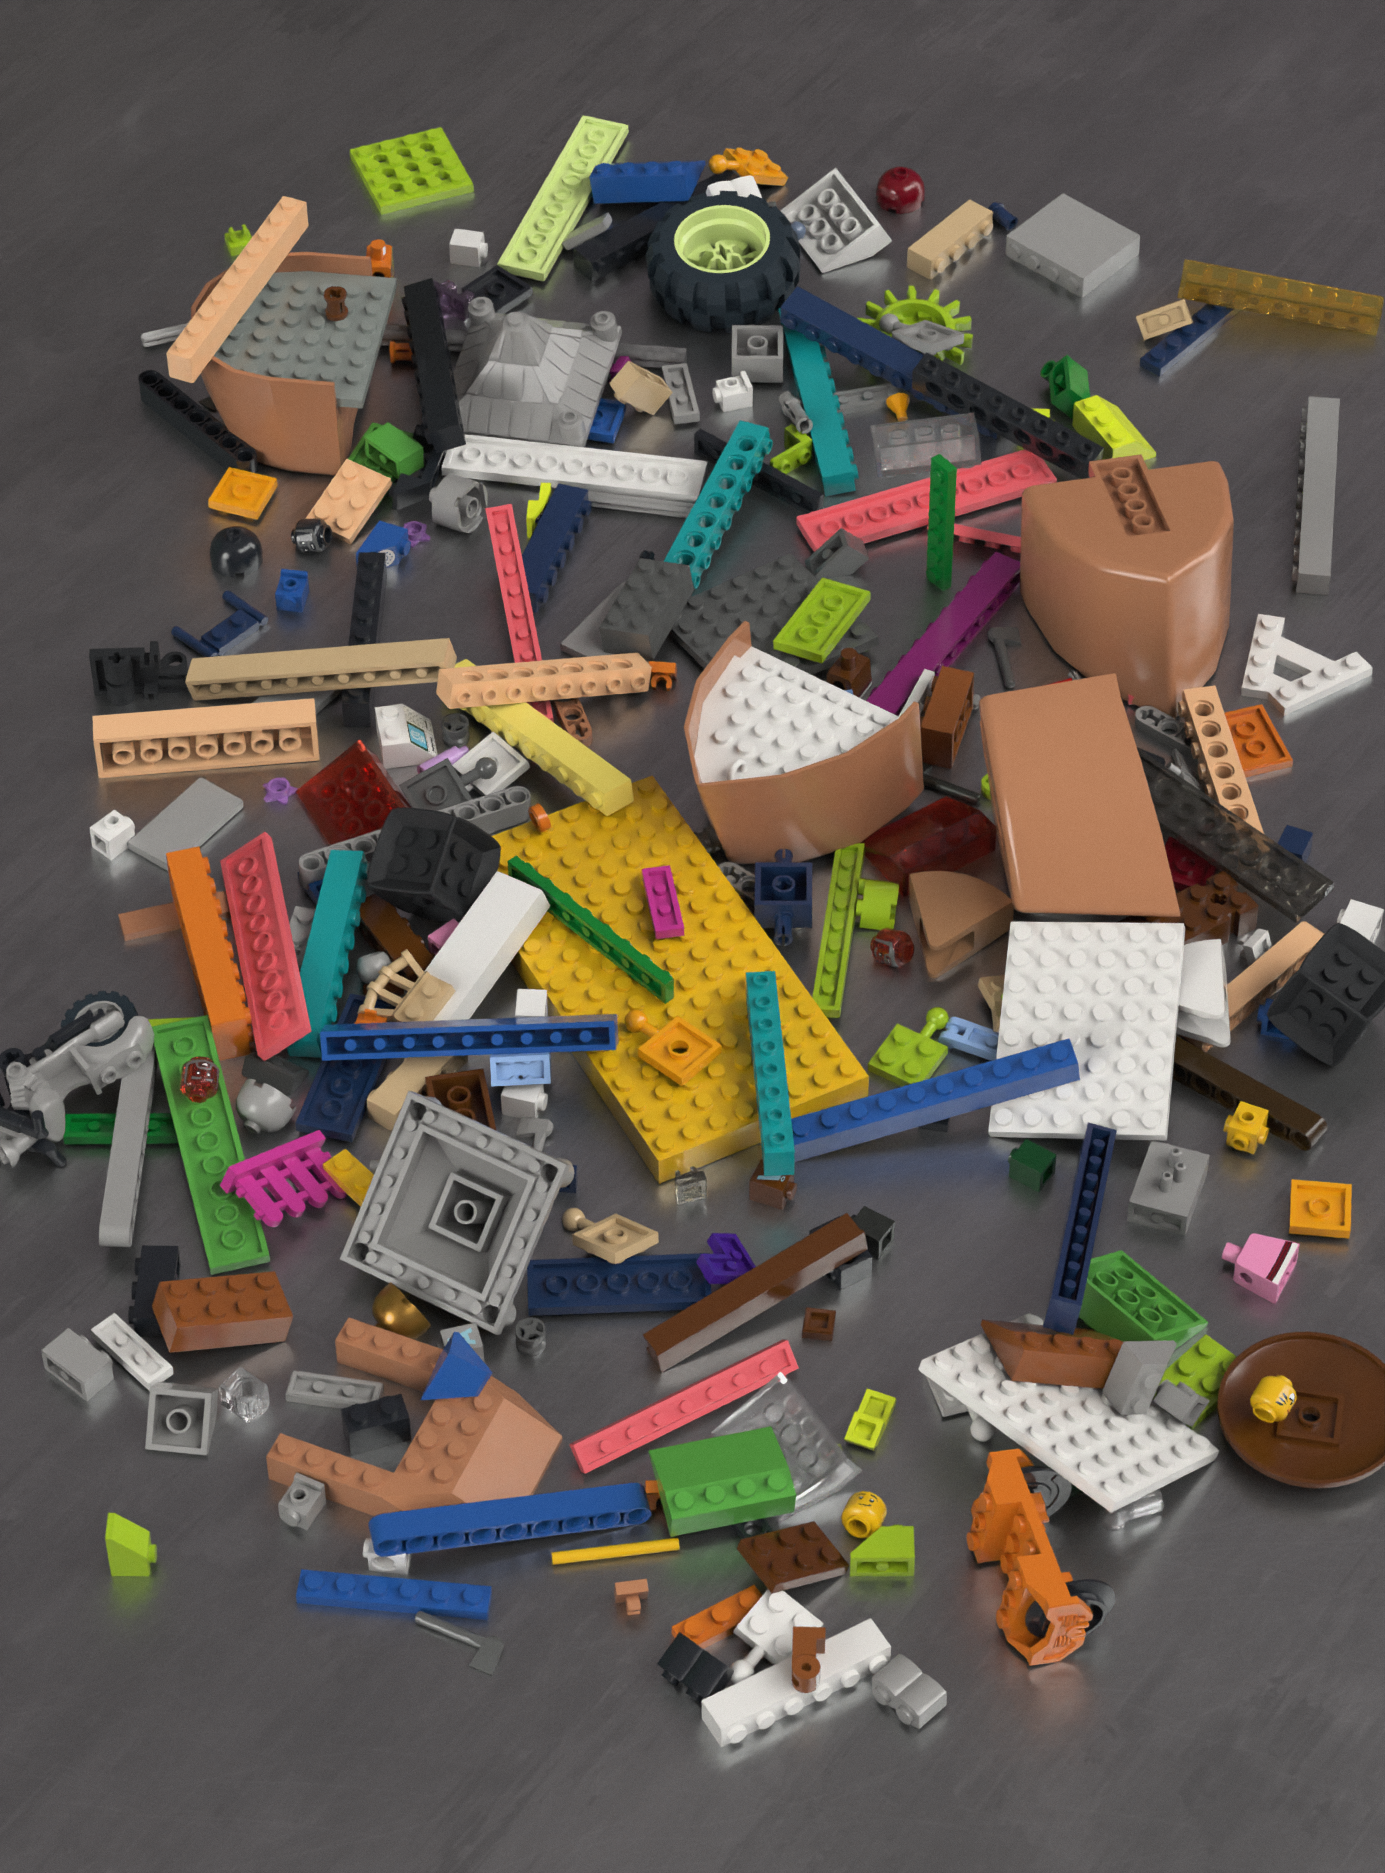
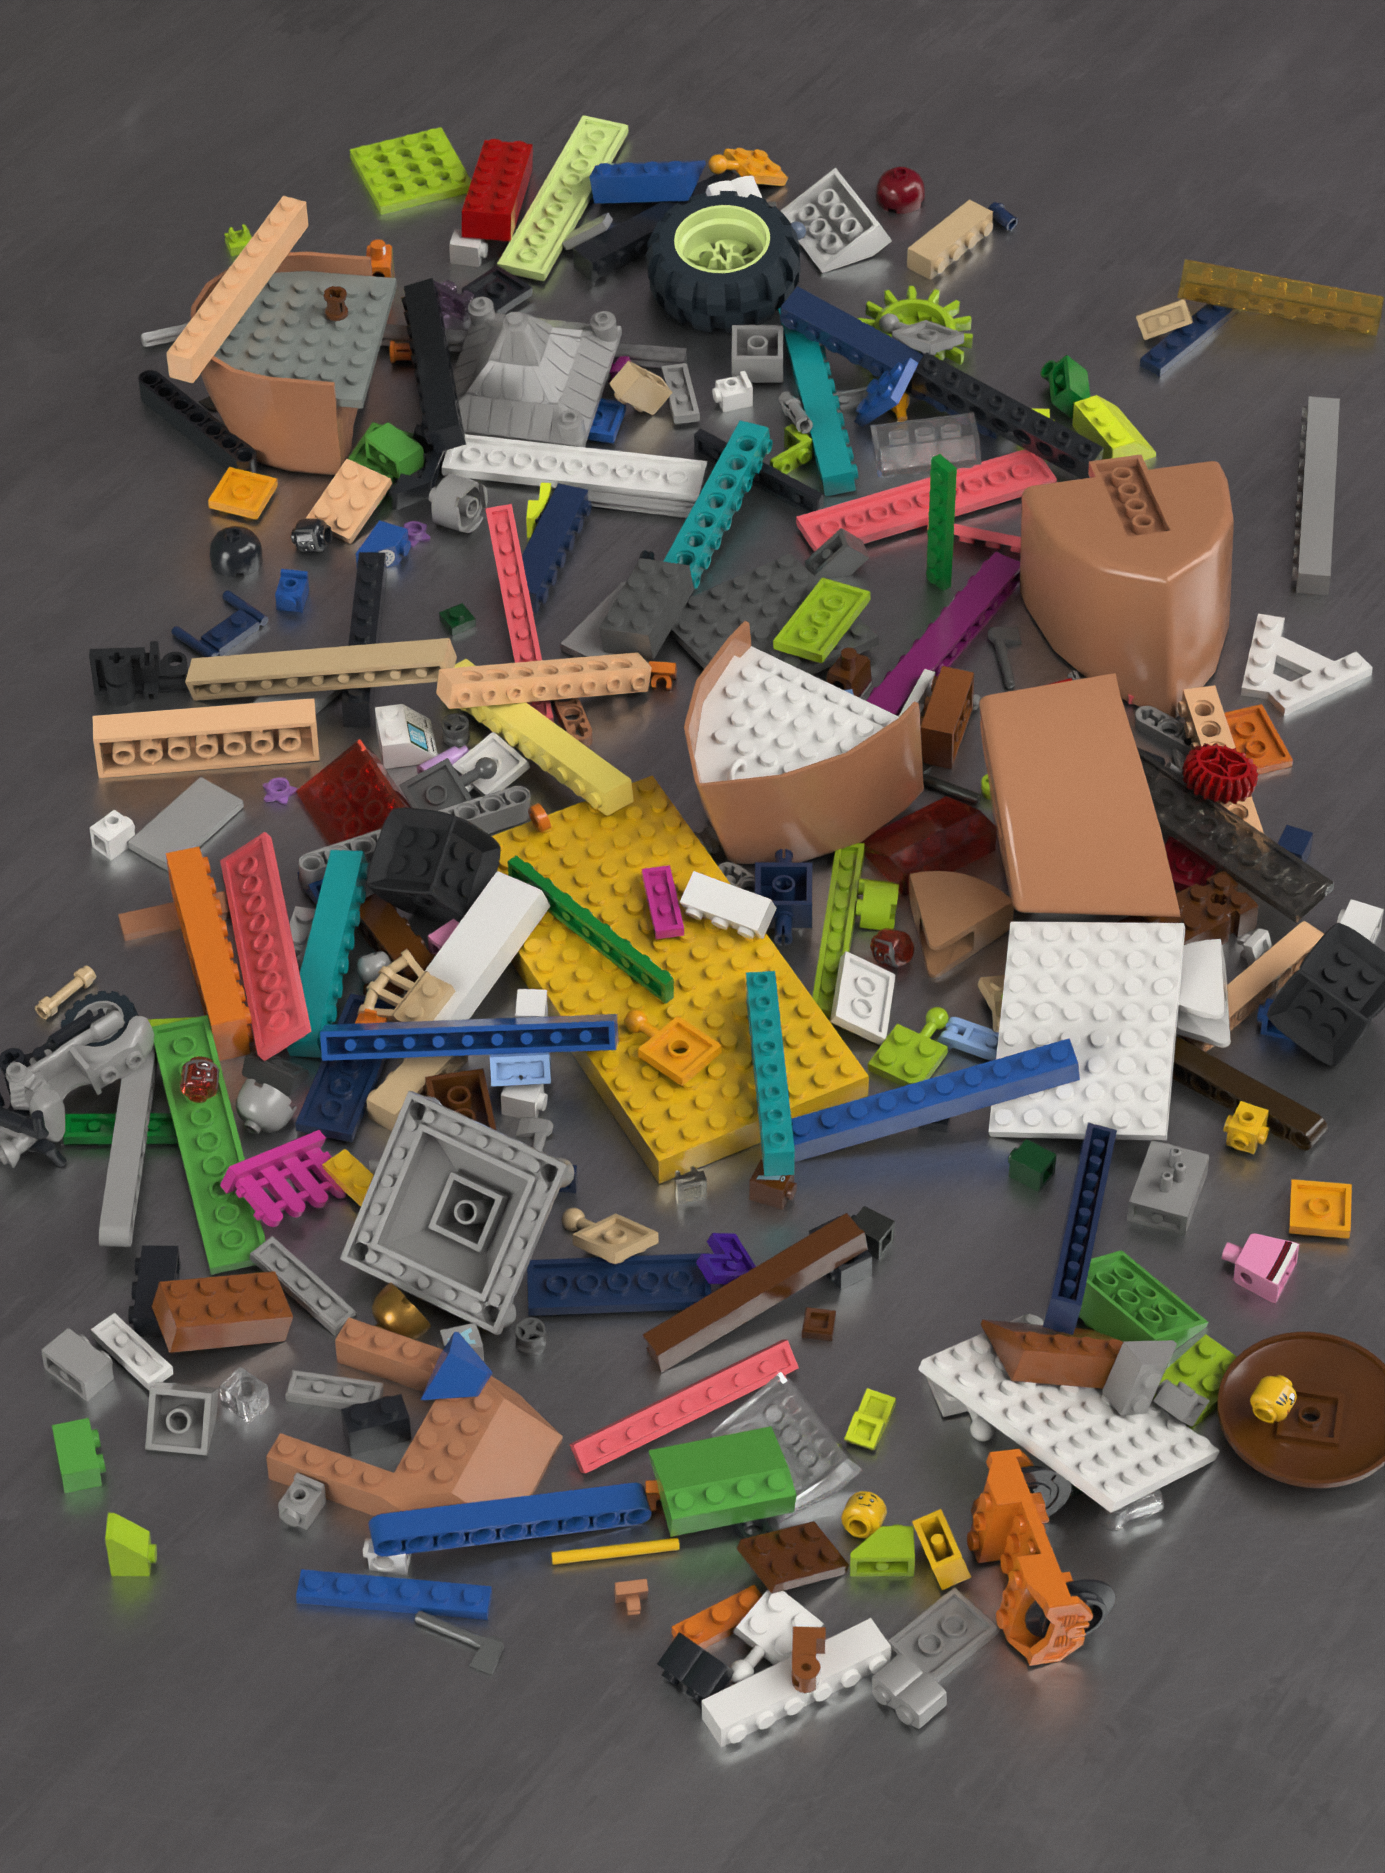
(49, 1006): none -> tan bar
(77, 1455): none -> bright green brick
(303, 1285): none -> light grey tile
(457, 619): none -> dark green plate
(497, 190): none -> red brick
(727, 906): none -> white brick
(862, 998): none -> white plate
(885, 392): none -> blue plate
(941, 1549): none -> yellow brick
(944, 1635): none -> light grey tile
(1072, 245): light grey brick -> none
(1220, 773): none -> red gear

